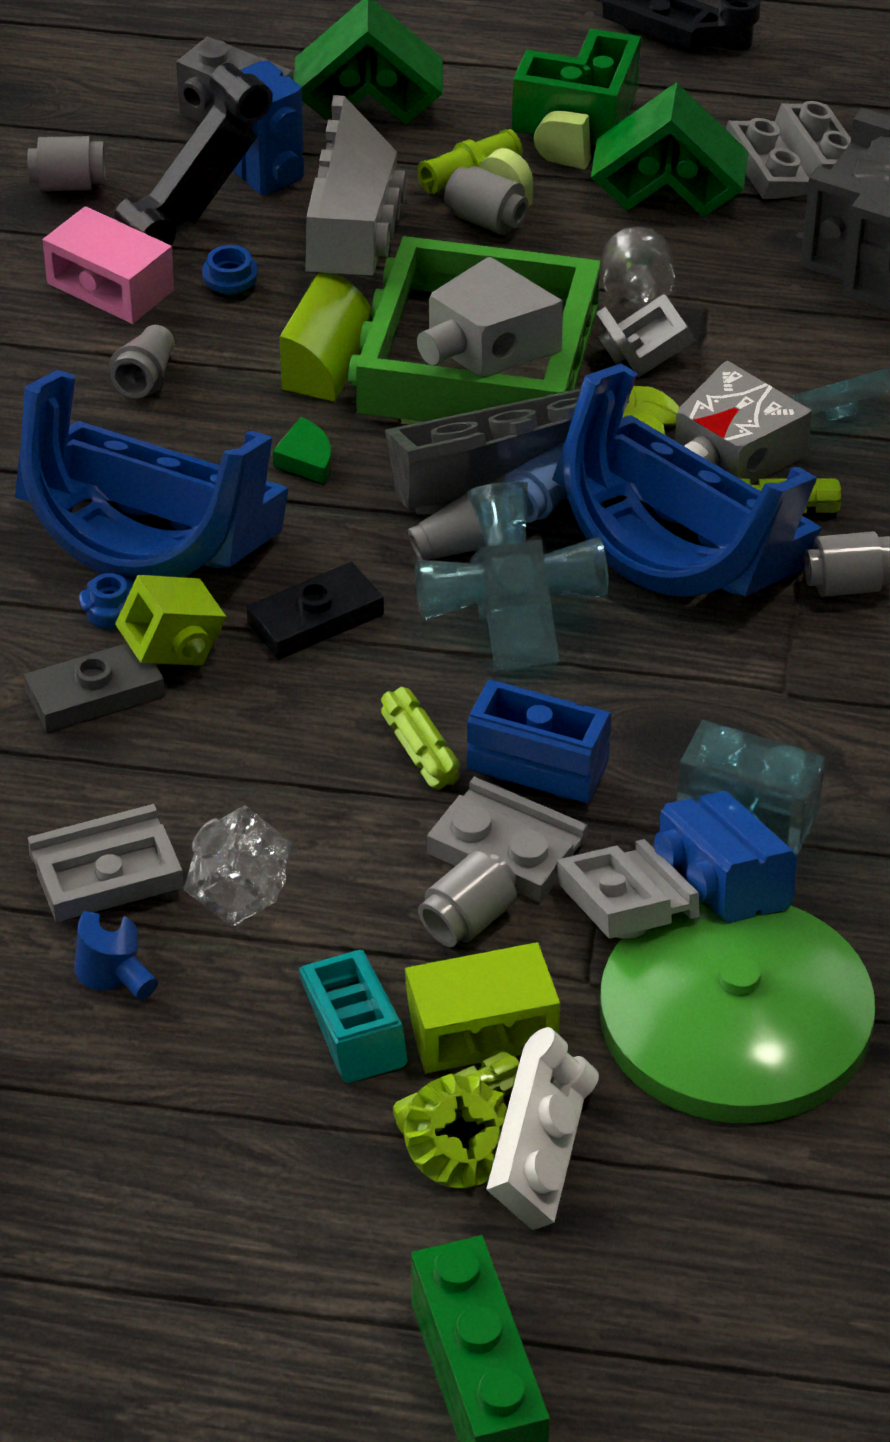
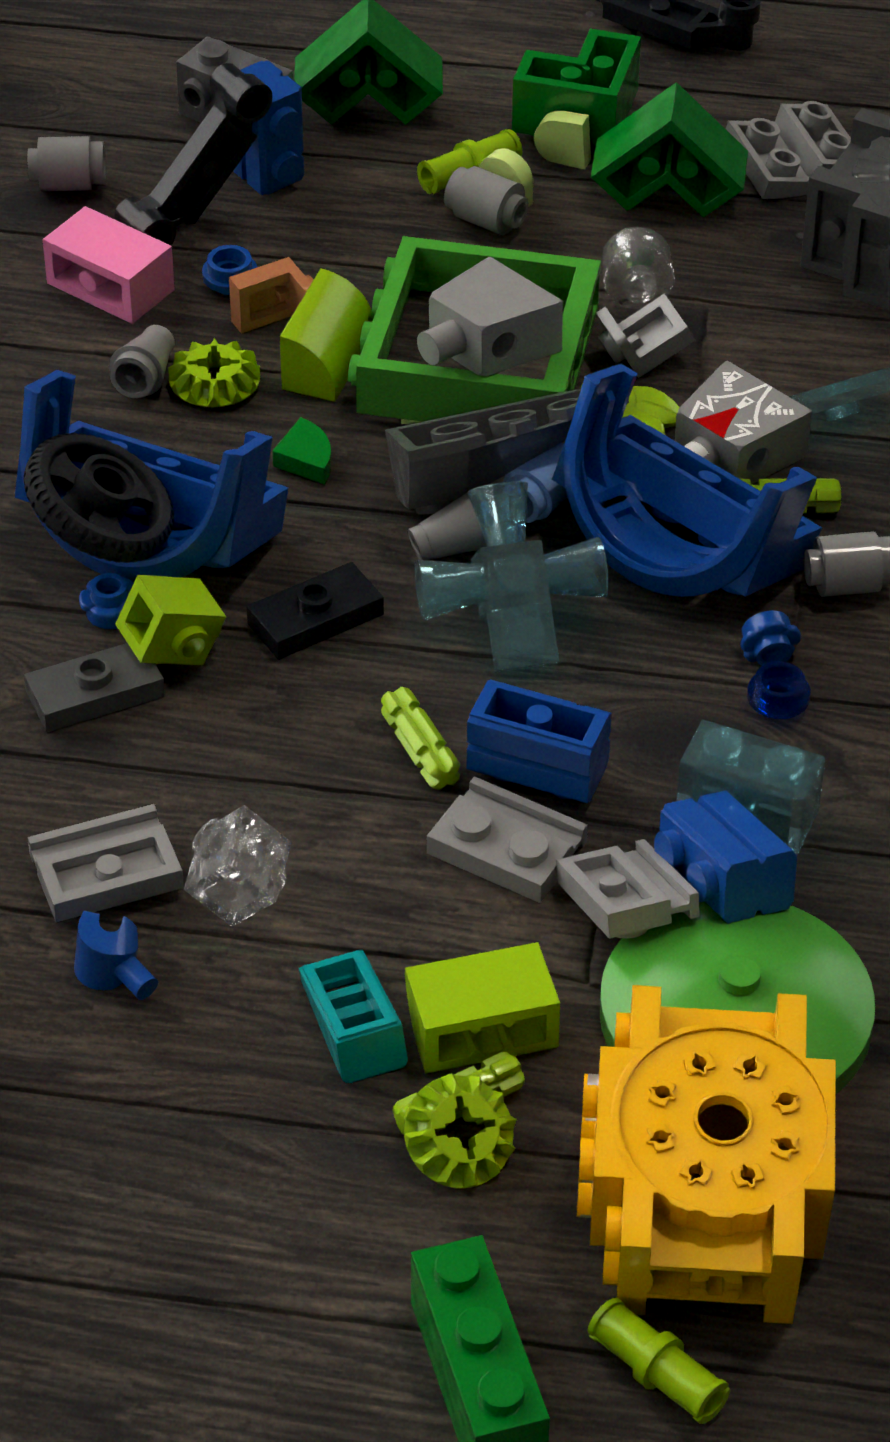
(97, 497): none -> black wheel
(235, 381): none -> lime gear
(266, 294): none -> nougat bracket
(353, 197): light grey wedge -> none
(468, 898): light grey brick -> none
(540, 1128): white plate -> none
(658, 1360): none -> lime pin
(721, 1102): none -> yellow piece
(769, 637): none -> blue plate
(779, 691): none -> clear blue plate

